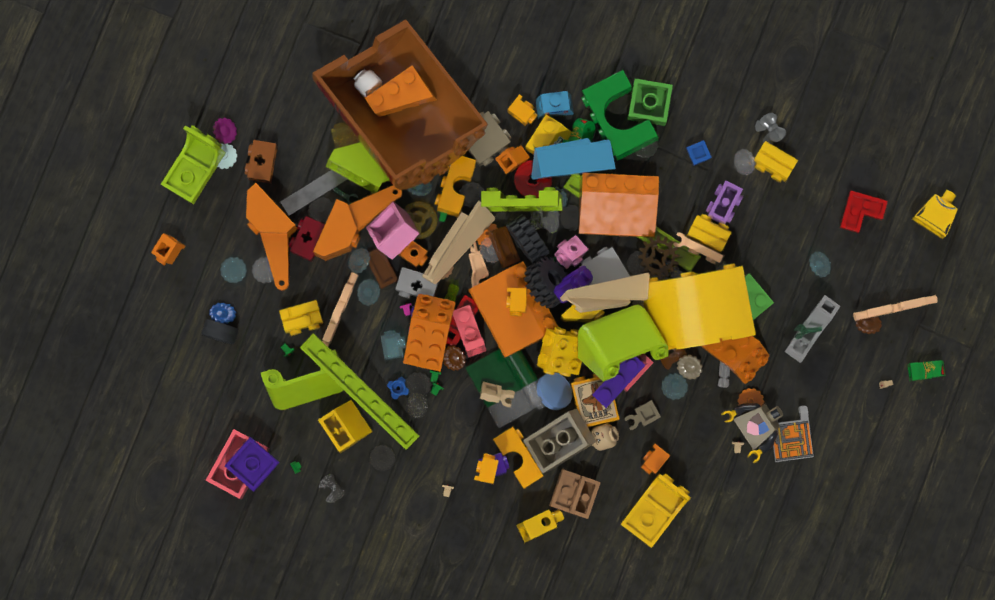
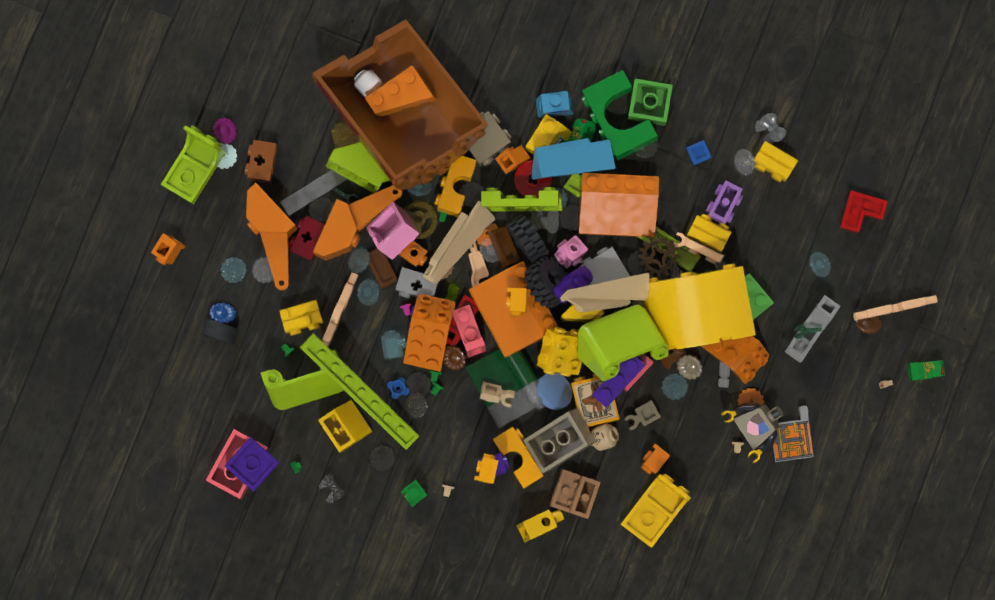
(414, 493): none -> green brick
(522, 111): light orange brick -> none
(937, 214): yellow torso -> none

